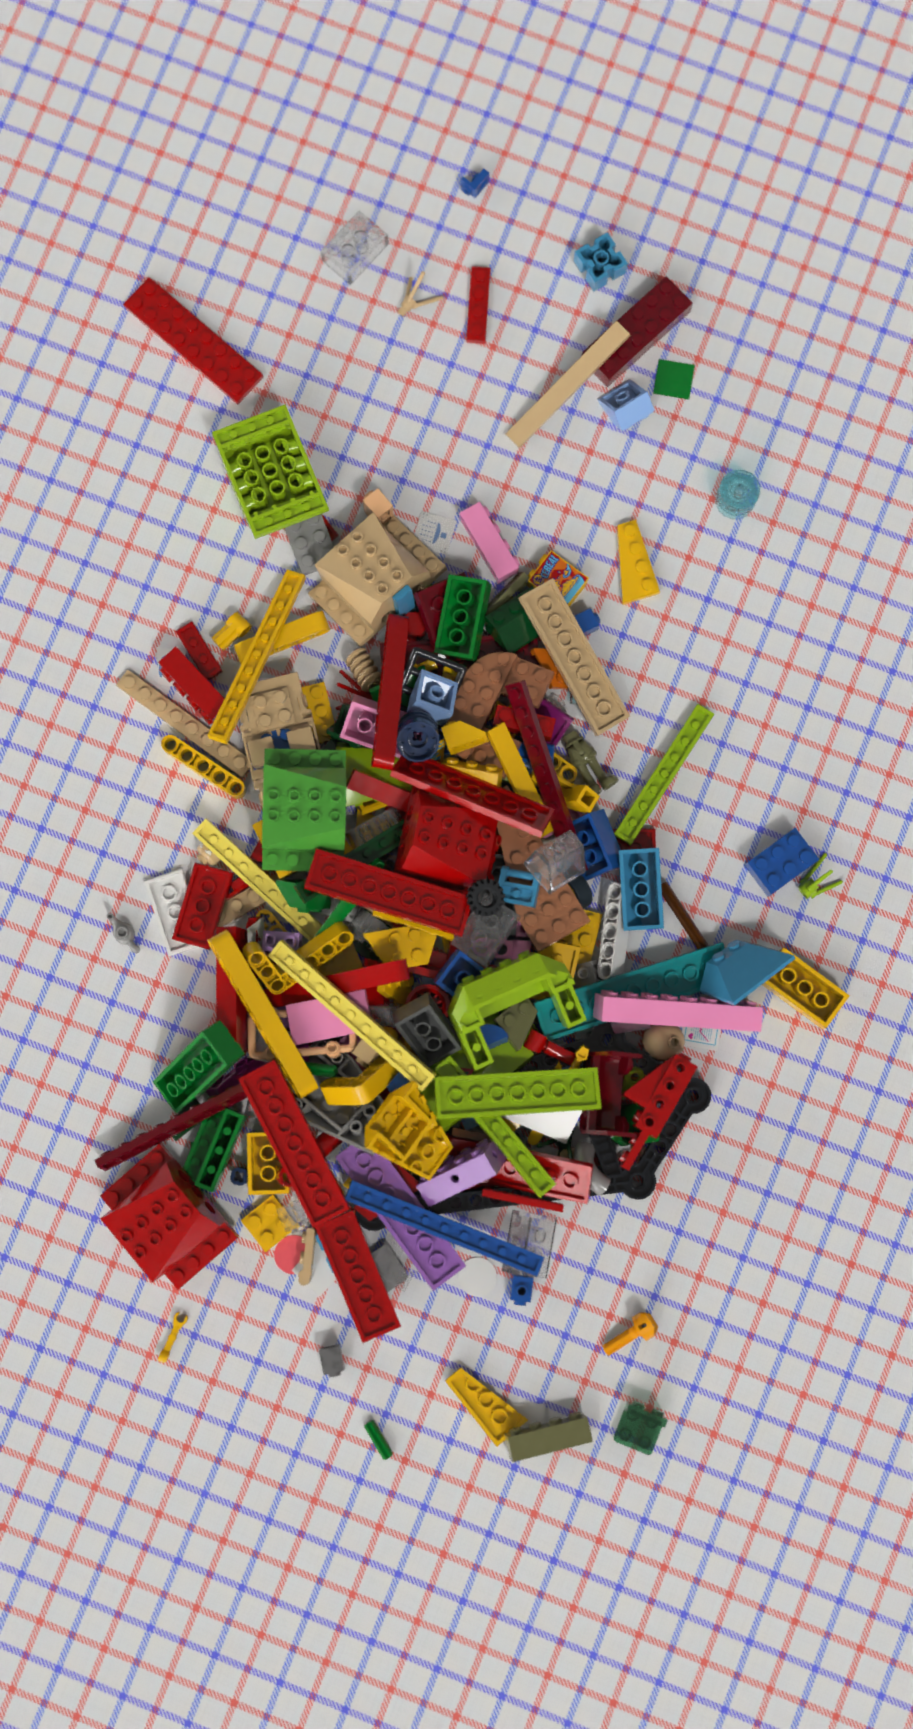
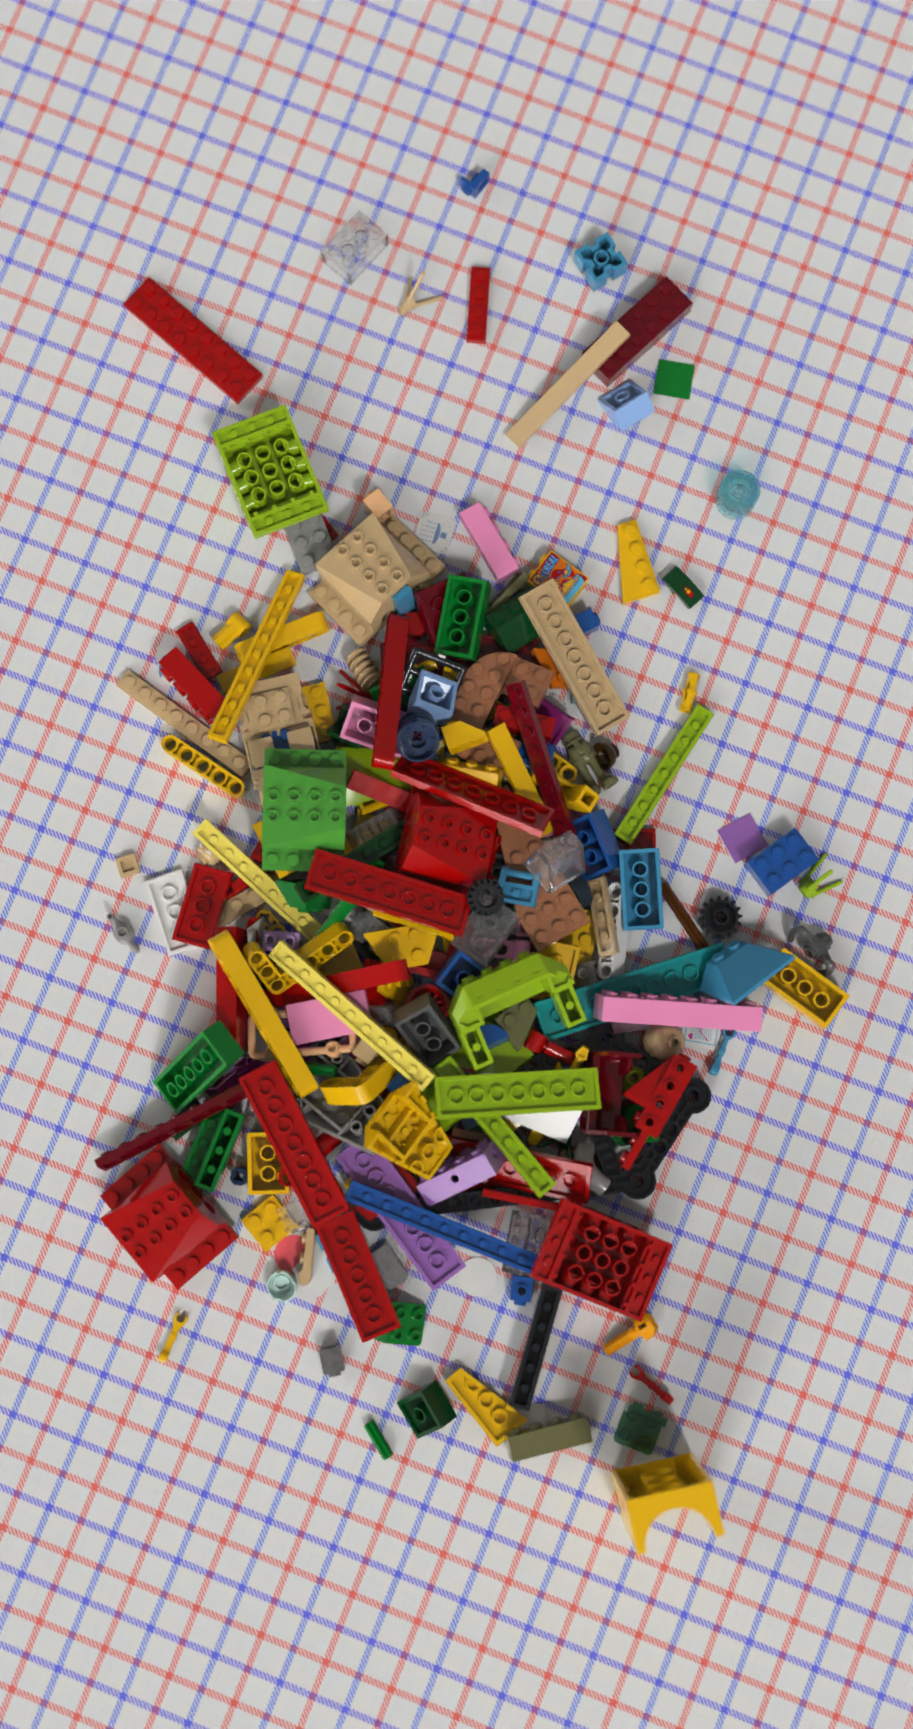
(128, 865): none -> tan tile
(276, 663): none -> yellow tile
(281, 1285): none -> light aqua hair
(412, 1324): none -> green bracket
(427, 1409): none -> dark green slope
(535, 1347): none -> black brick
(601, 1259): none -> red wedge
(603, 917): none -> tan tile
(606, 754): none -> dark brown piece
(663, 1485): none -> yellow piece
(667, 1398): none -> red piece
(683, 587): none -> dark green slope
(689, 692): none -> yellow pin
(712, 925): none -> black gear
(715, 1067): none -> dark azure piece
(742, 838): none -> medium lavender sticker
(815, 947): none -> dark grey piece

